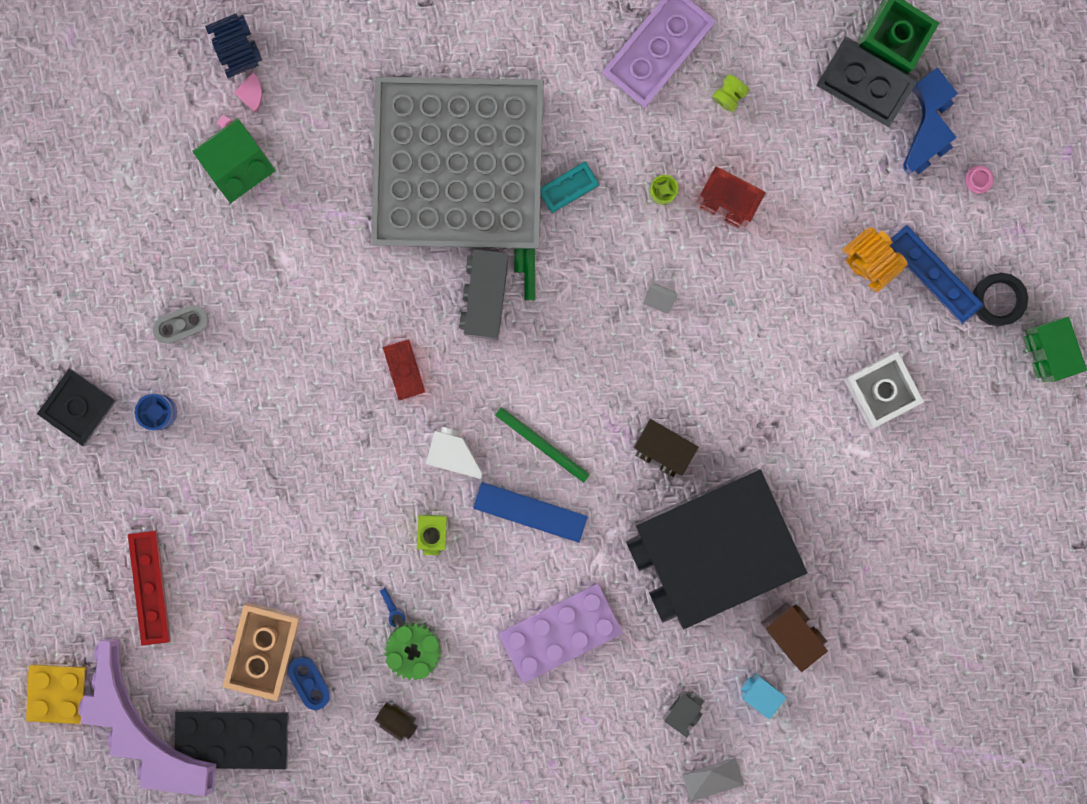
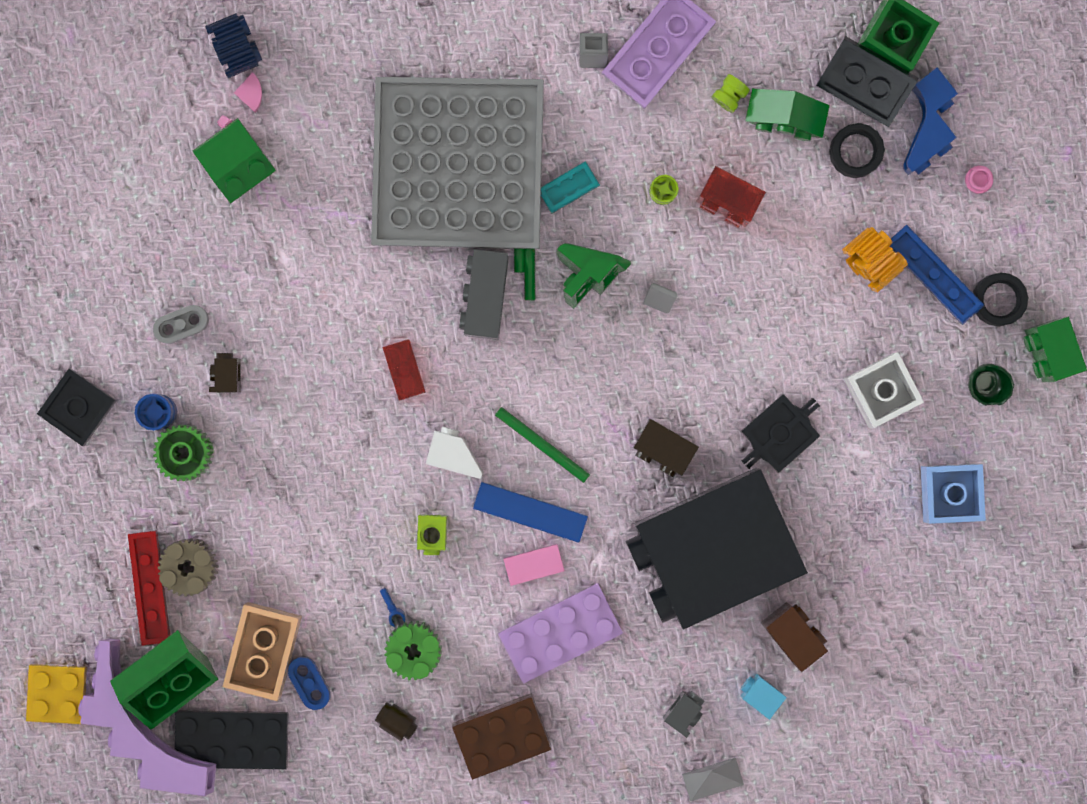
(164, 680): none -> green brick
(168, 456): none -> bright green brick
(172, 571): none -> dark tan brick
(225, 373): none -> dark brown brick
(501, 736): none -> reddish brown brick
(533, 564): none -> bright pink tile
(591, 271): none -> green piece
(593, 50): none -> light grey slope
(780, 433): none -> black plate
(788, 113): none -> green brick
(878, 150): none -> black tyre
(953, 493): none -> light blue brick
(990, 384): none -> dark green hair

